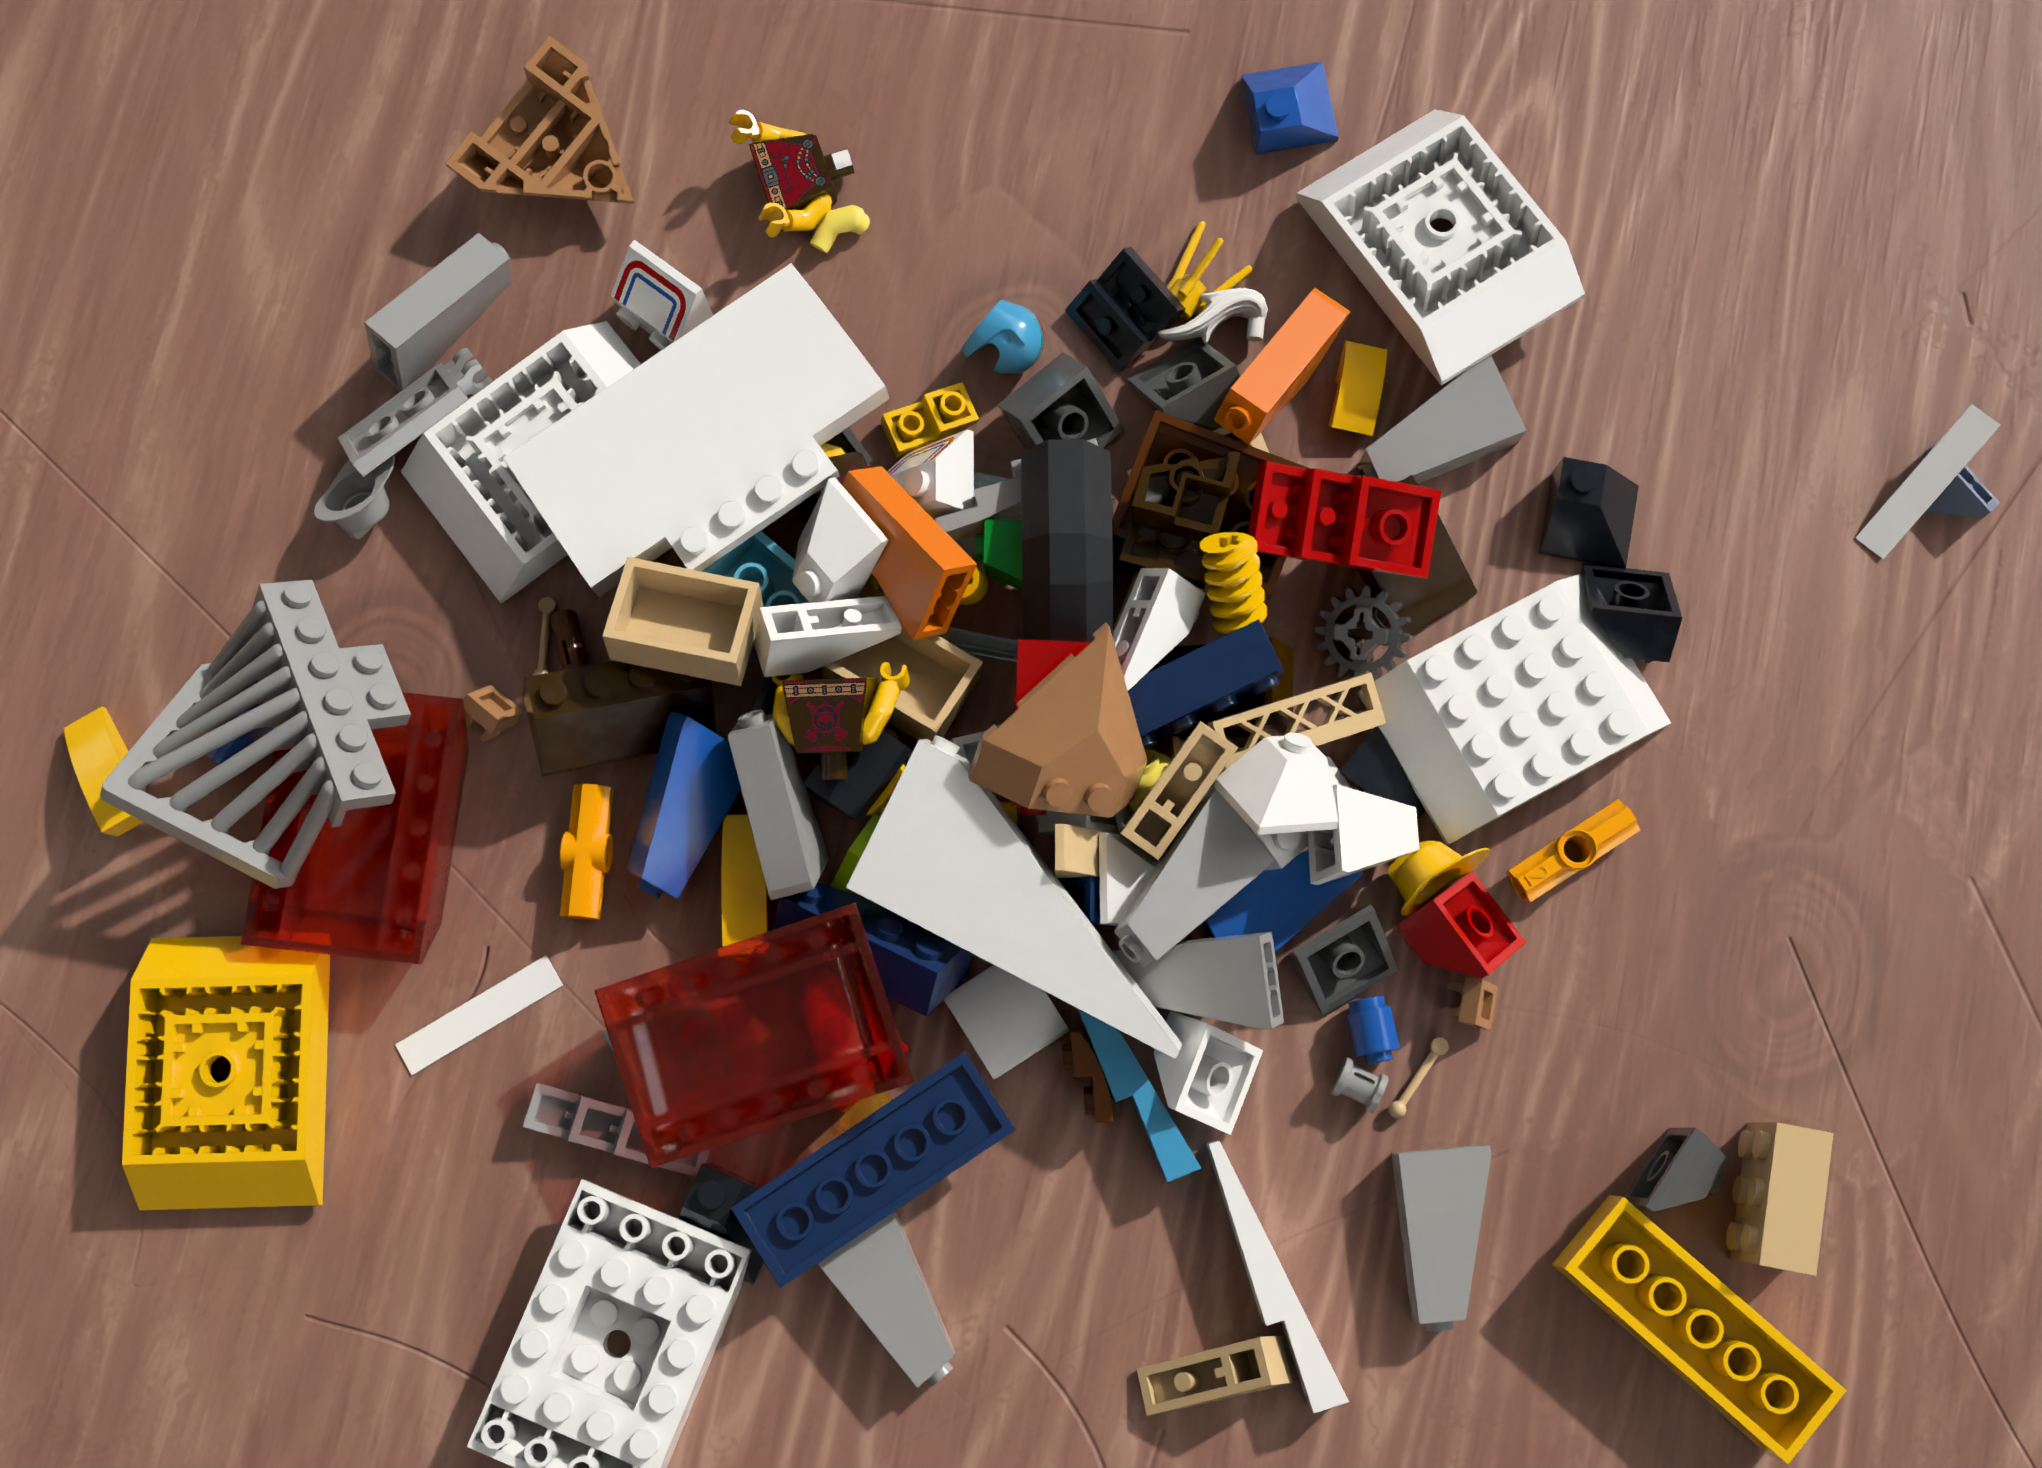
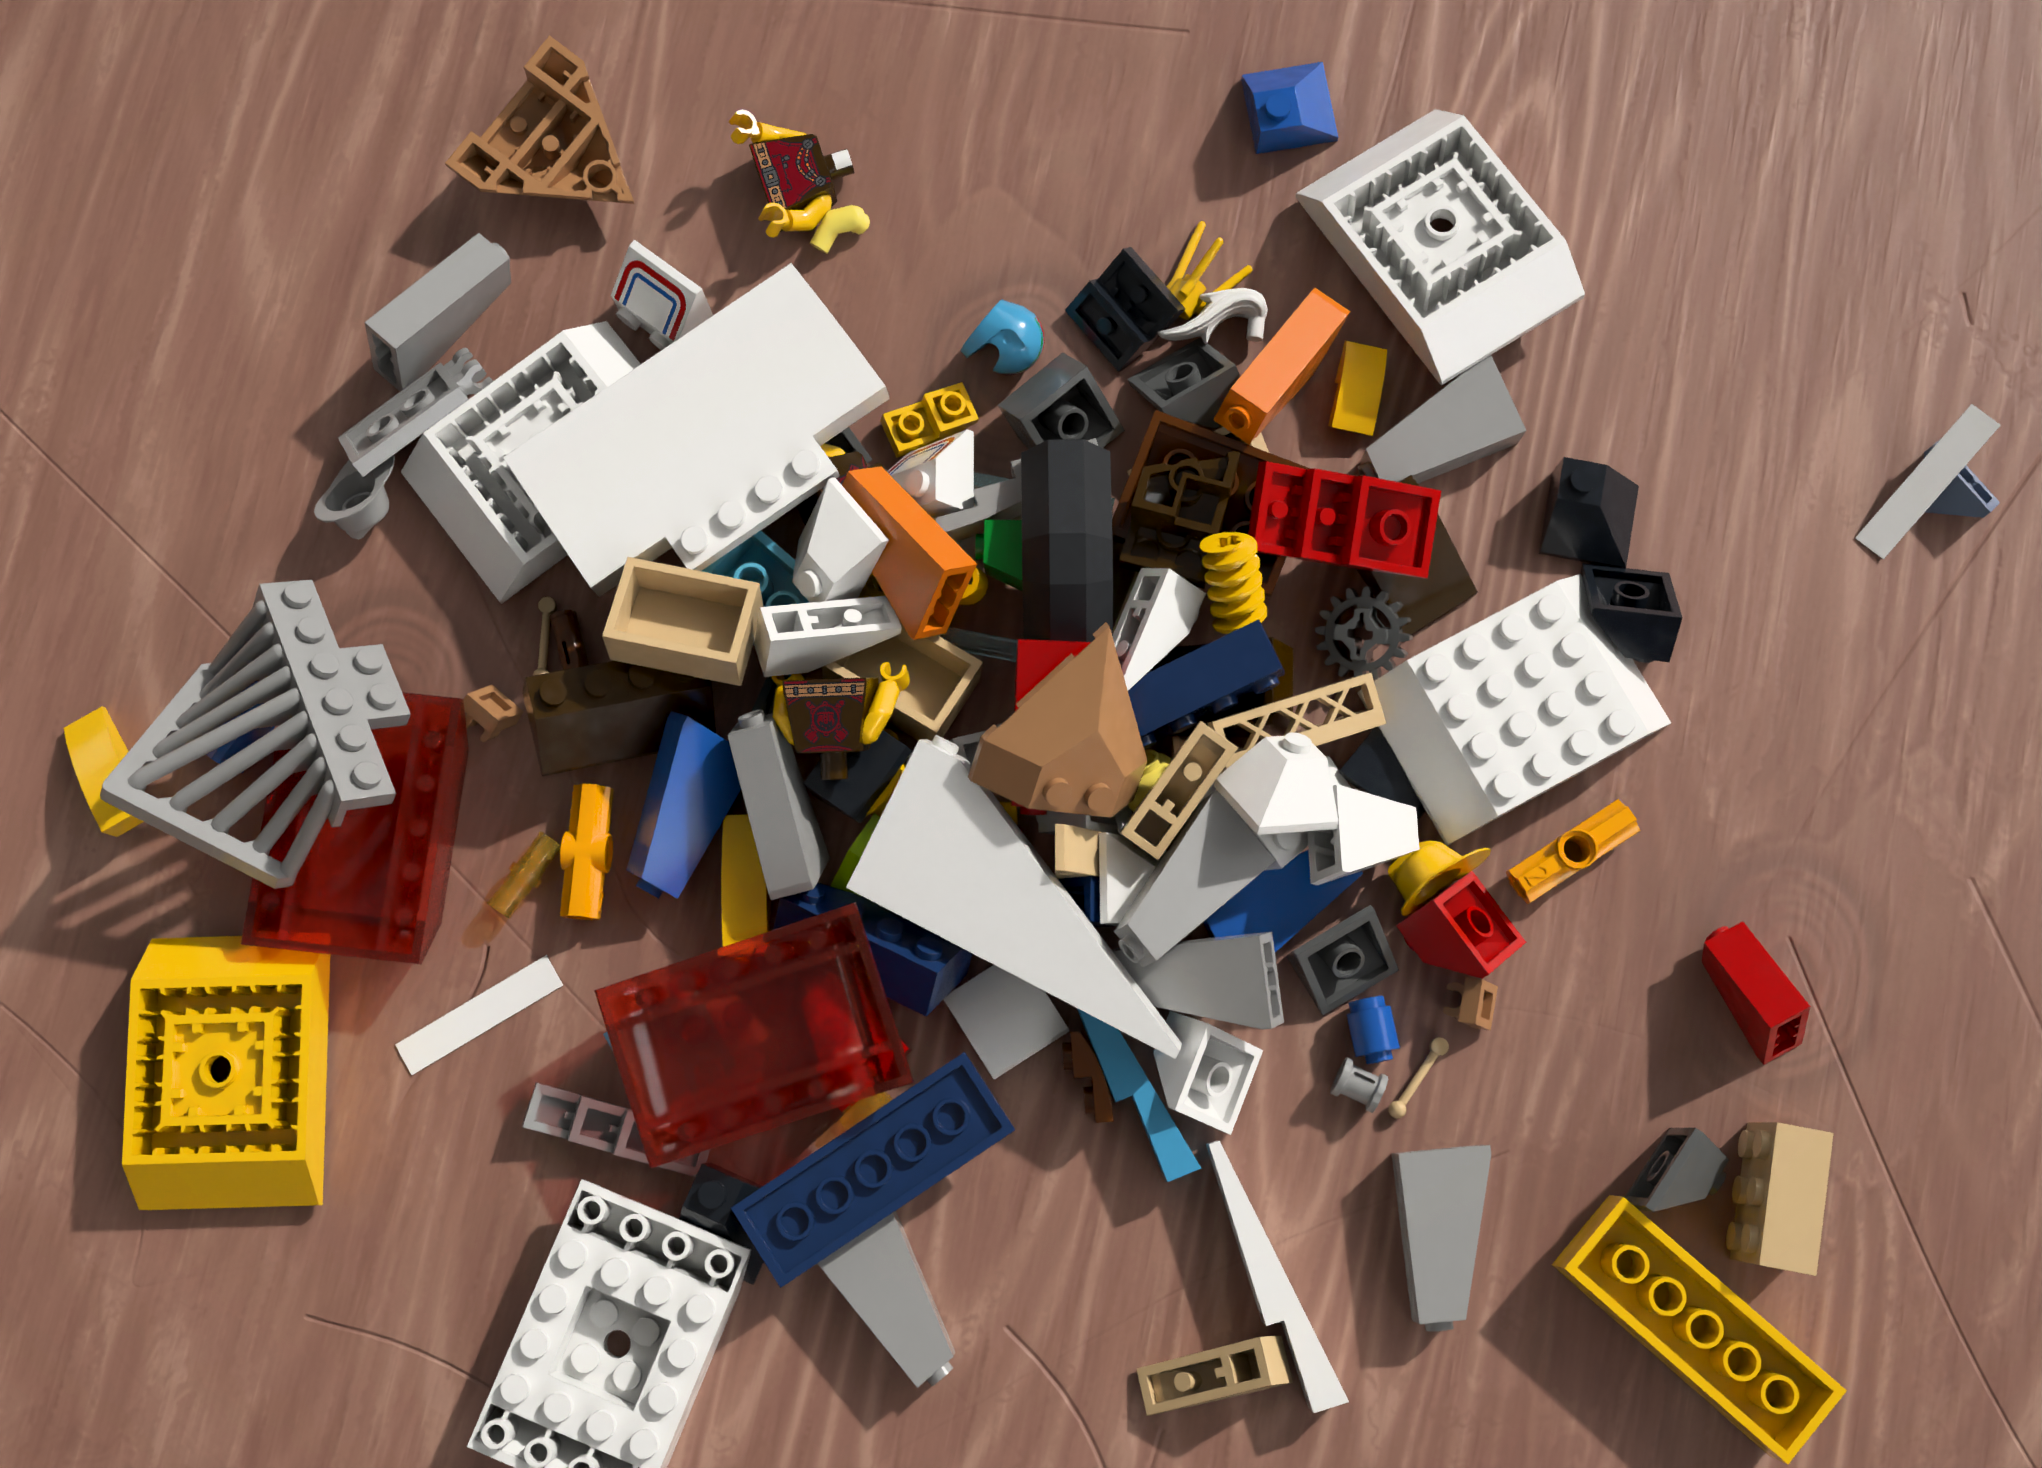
(524, 875): none -> clear yellow pin
(1756, 991): none -> red slope

